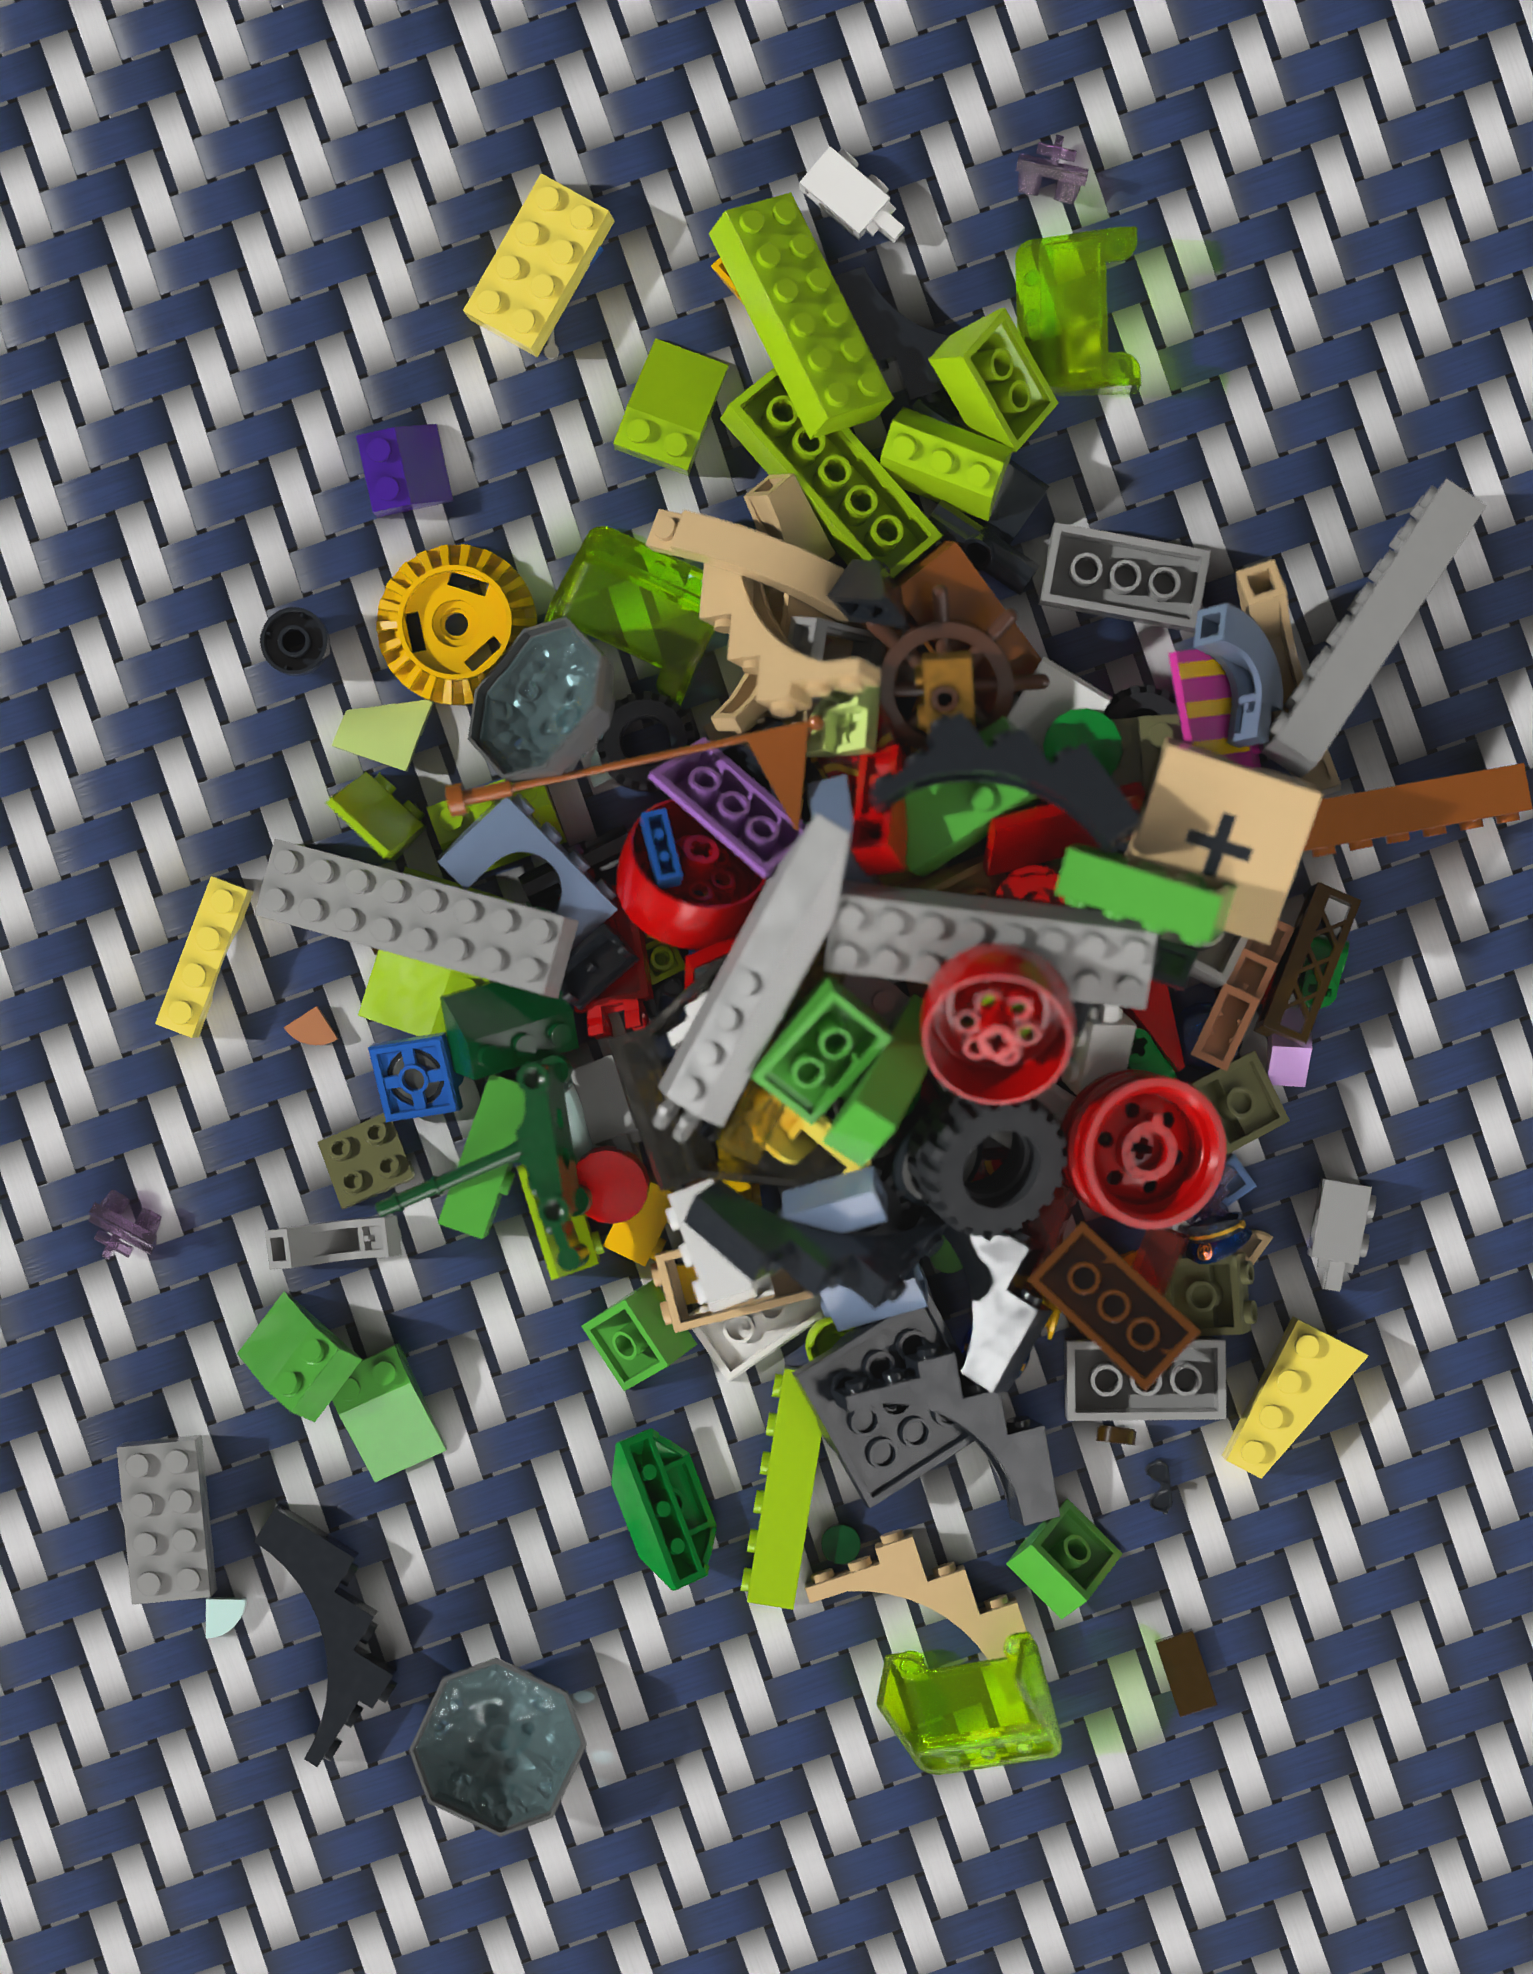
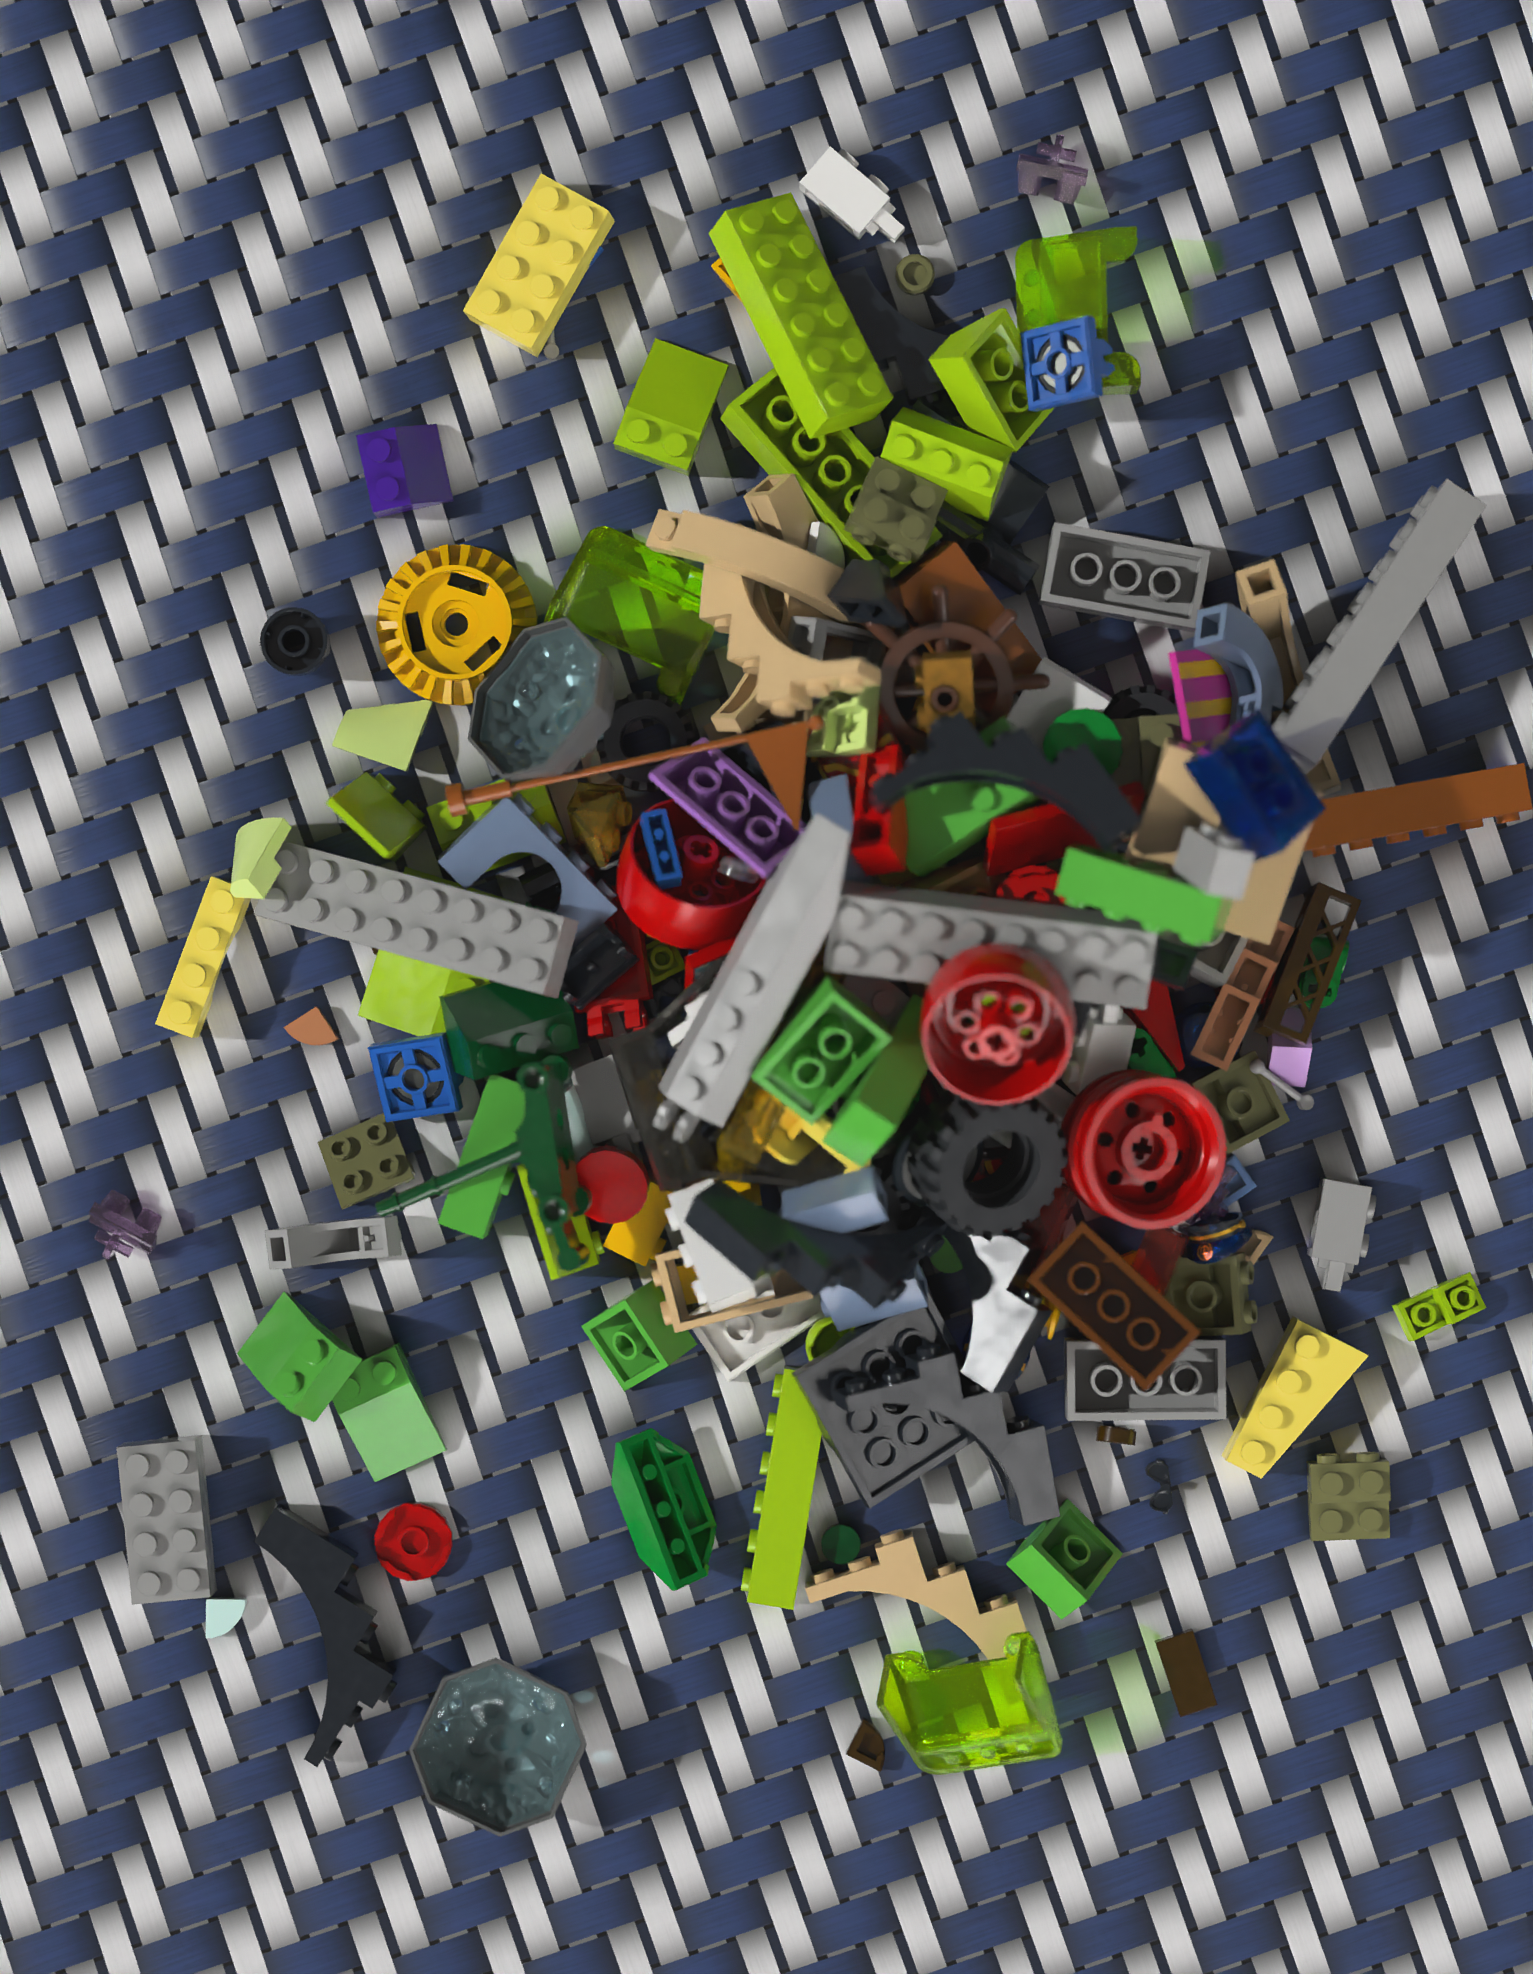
(254, 856): none -> yellowish green slope
(419, 1530): none -> red tile
(598, 818): none -> clear yellow slope
(738, 869): none -> clear tile
(826, 544): none -> white tile
(867, 1745): none -> dark brown tile
(895, 511): none -> olive plate
(914, 274): none -> olive tile
(1064, 363): none -> blue piece
(1214, 861): none -> light grey brick
(1255, 786): none -> clear blue slope
(1304, 1101): none -> light grey hinge
(1348, 1497): none -> olive plate
(1439, 1306): none -> lime slope

